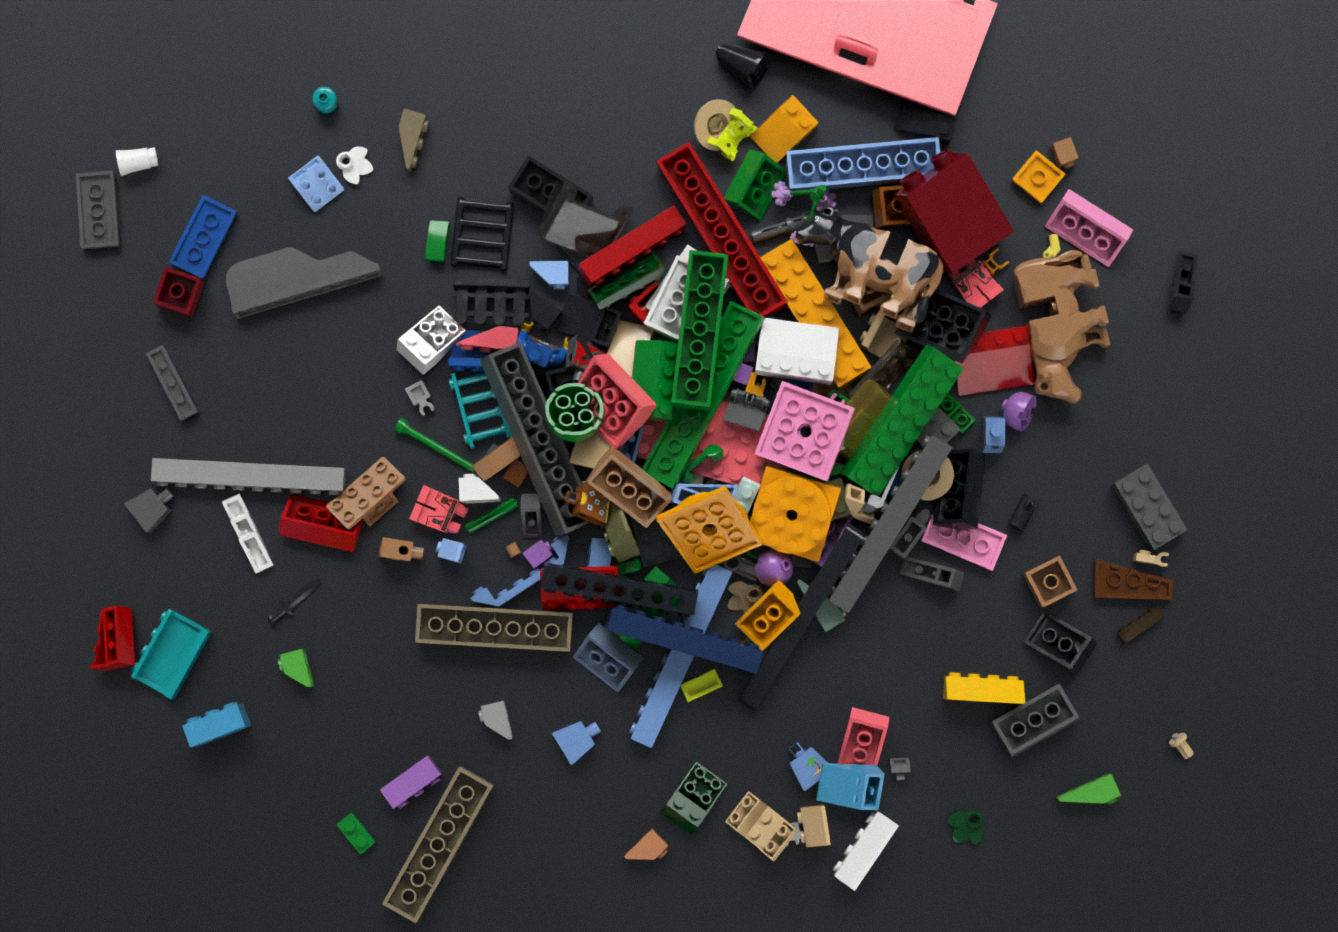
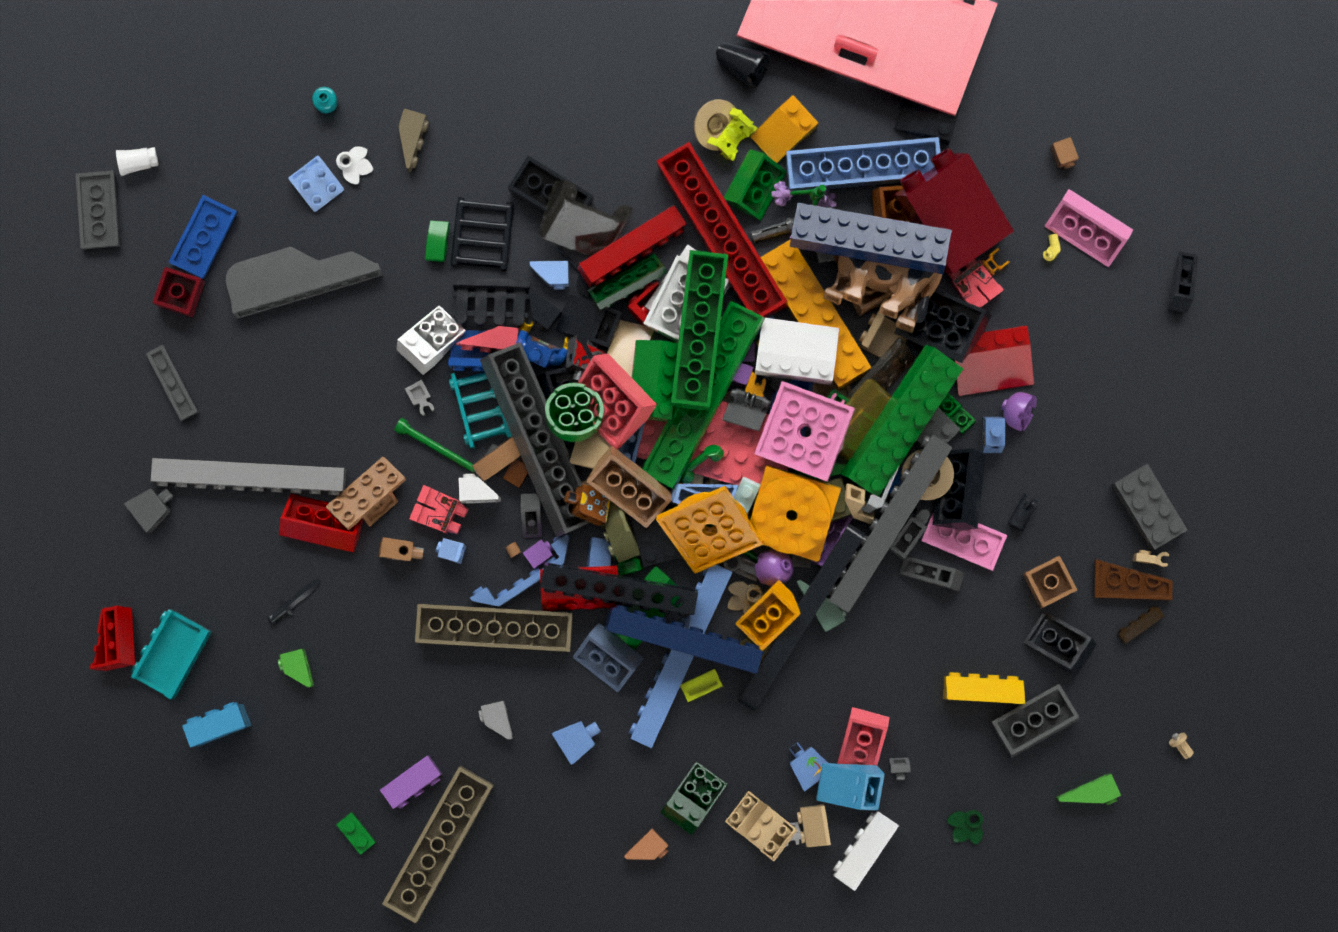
(247, 533): white slope -> none
(491, 515): green axle -> none
(870, 238): none -> brick
(1038, 177): light orange plate -> none
(1067, 330): medium nougat animal -> none

